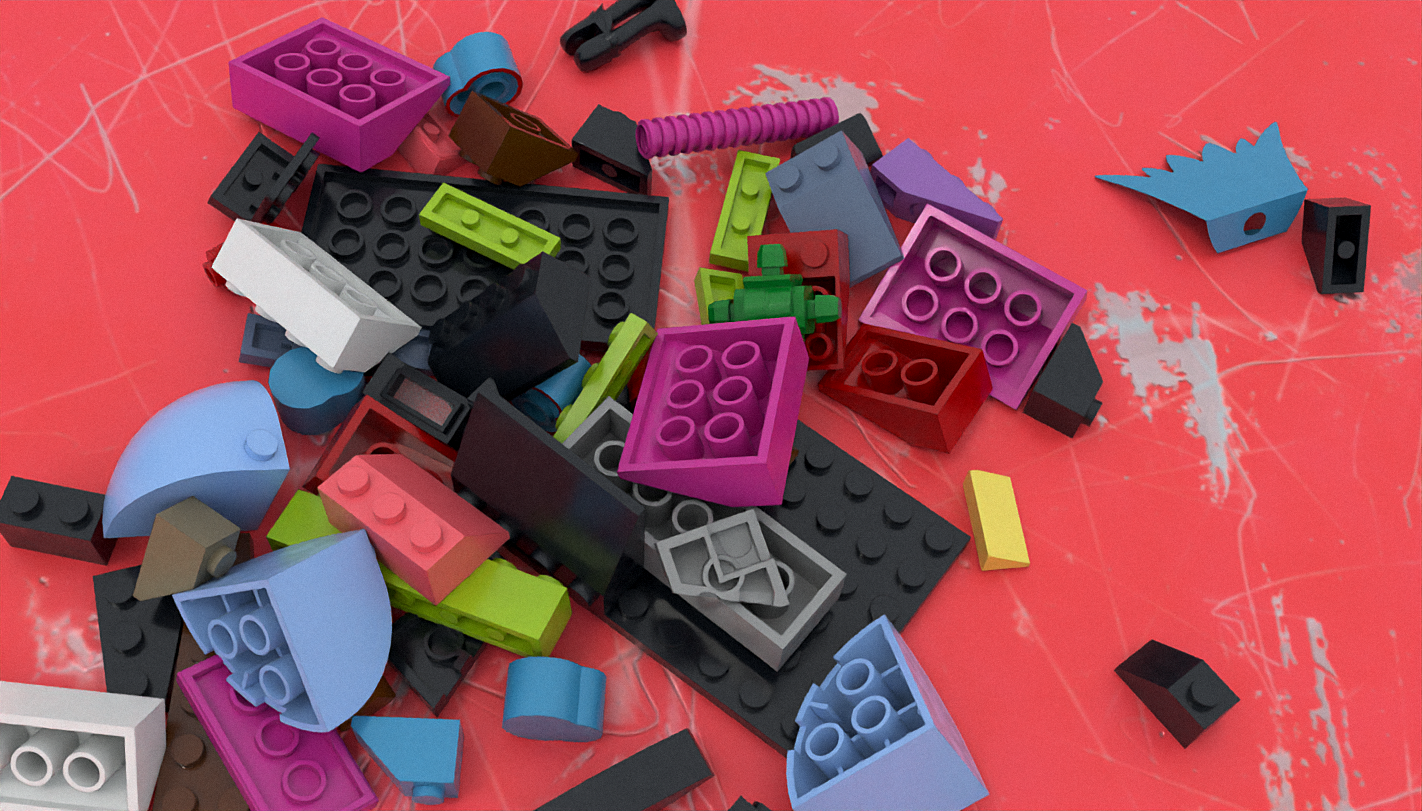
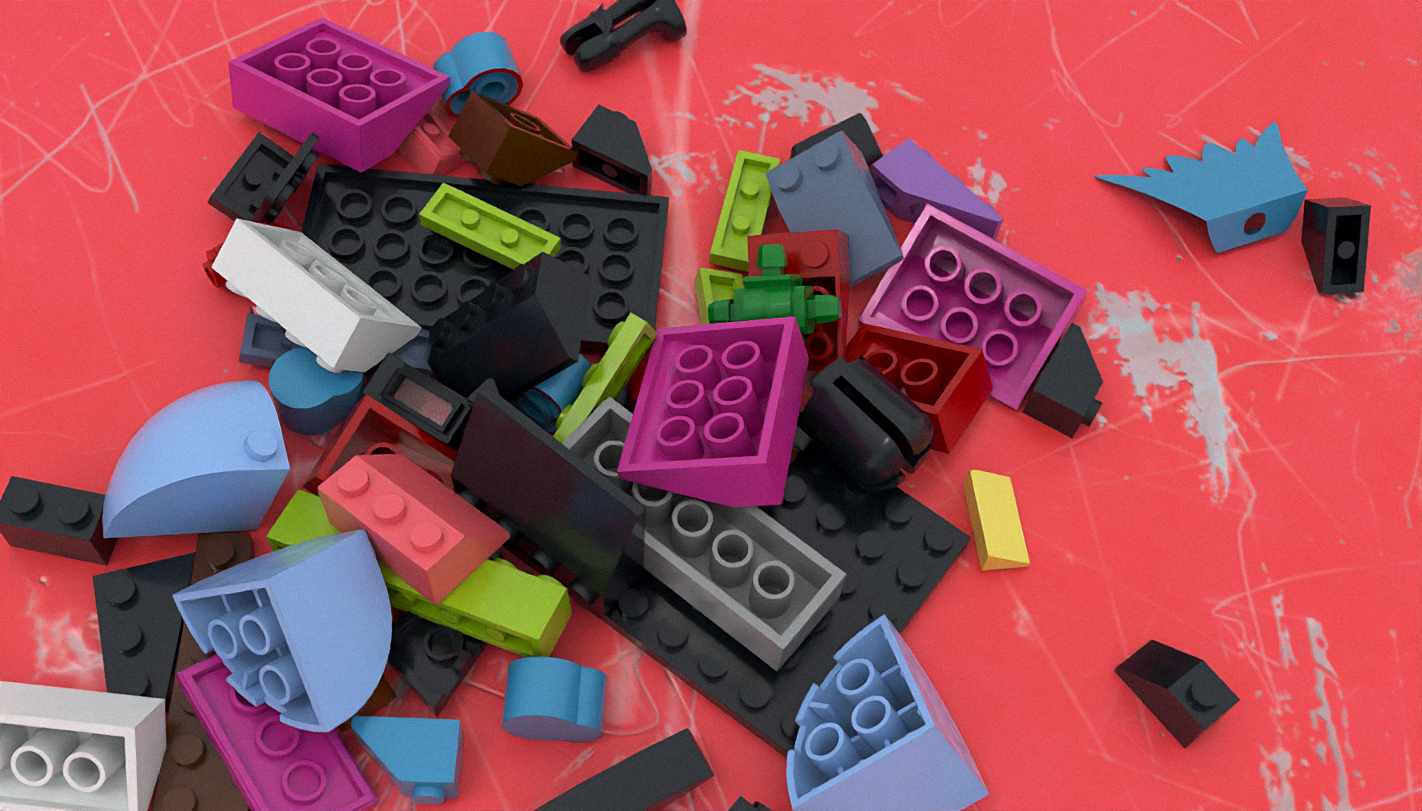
(186, 550): dark tan slope -> none
(723, 562): light grey slope -> none
(734, 127): dark pink piece -> none
(866, 424): none -> black cylinder

